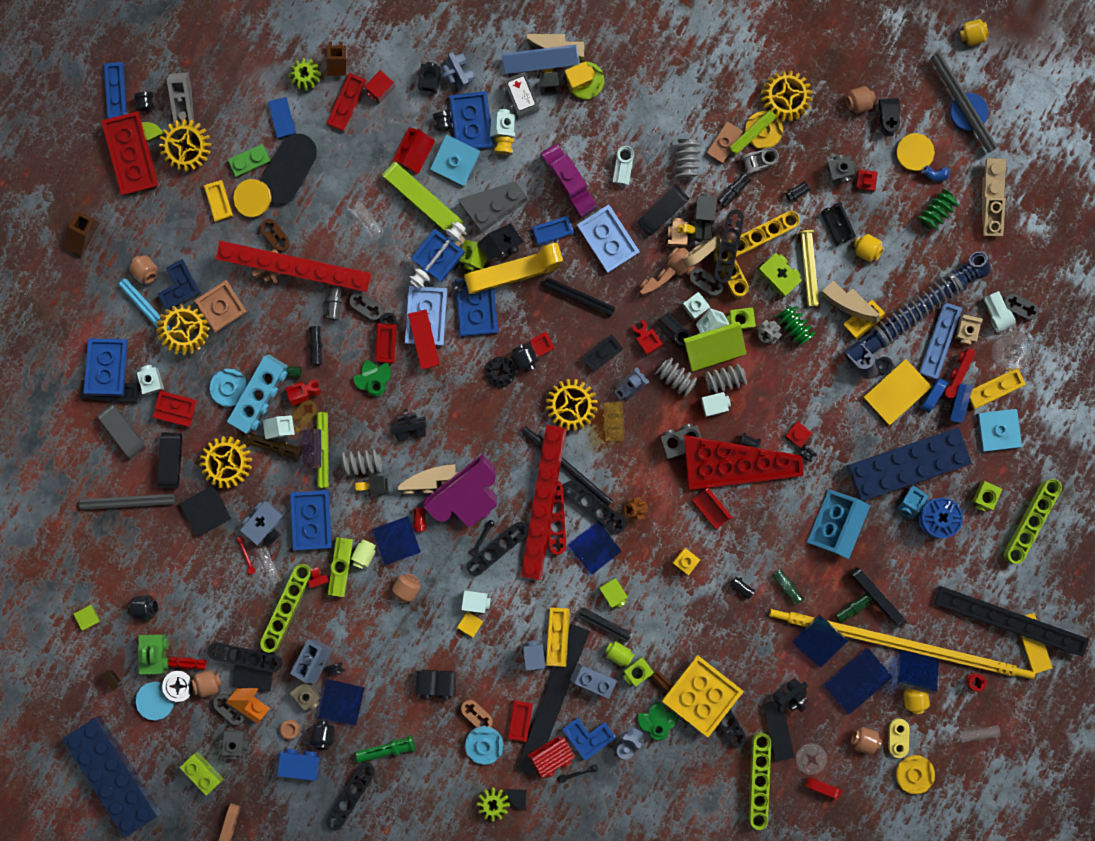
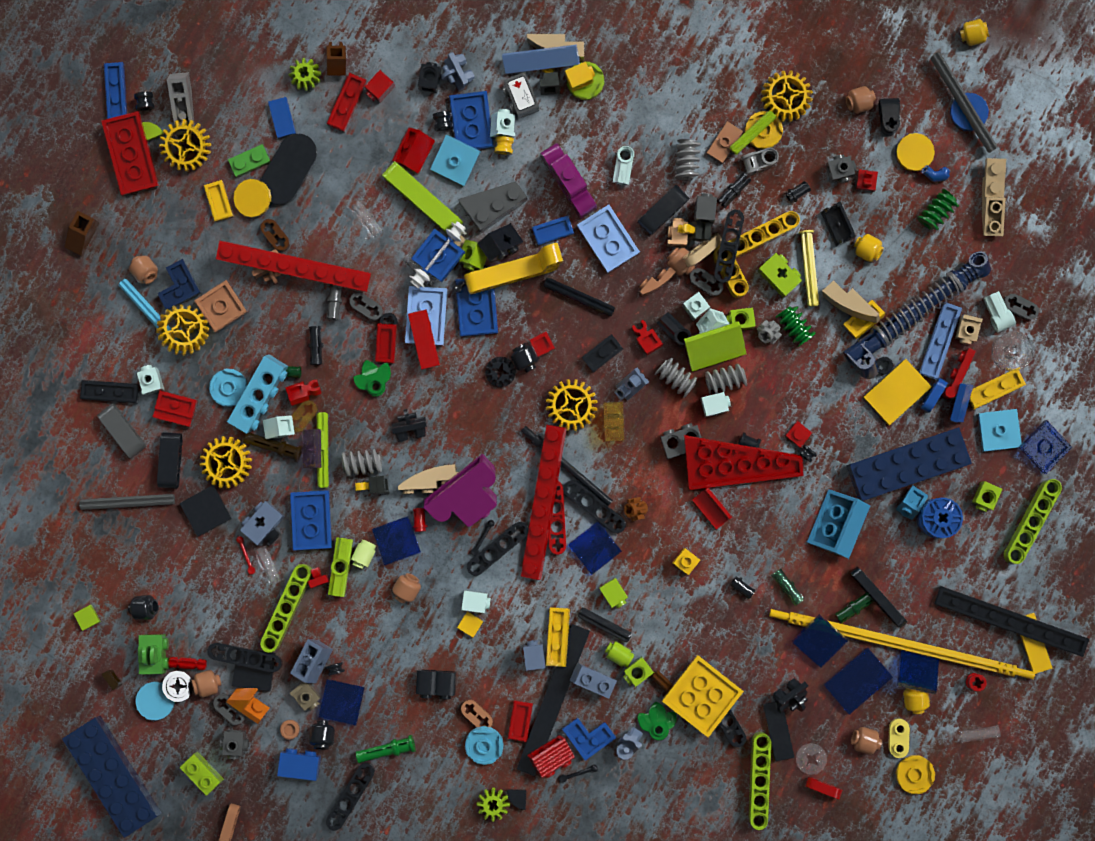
(105, 367): blue plate -> none
(1045, 447): none -> clear blue tile

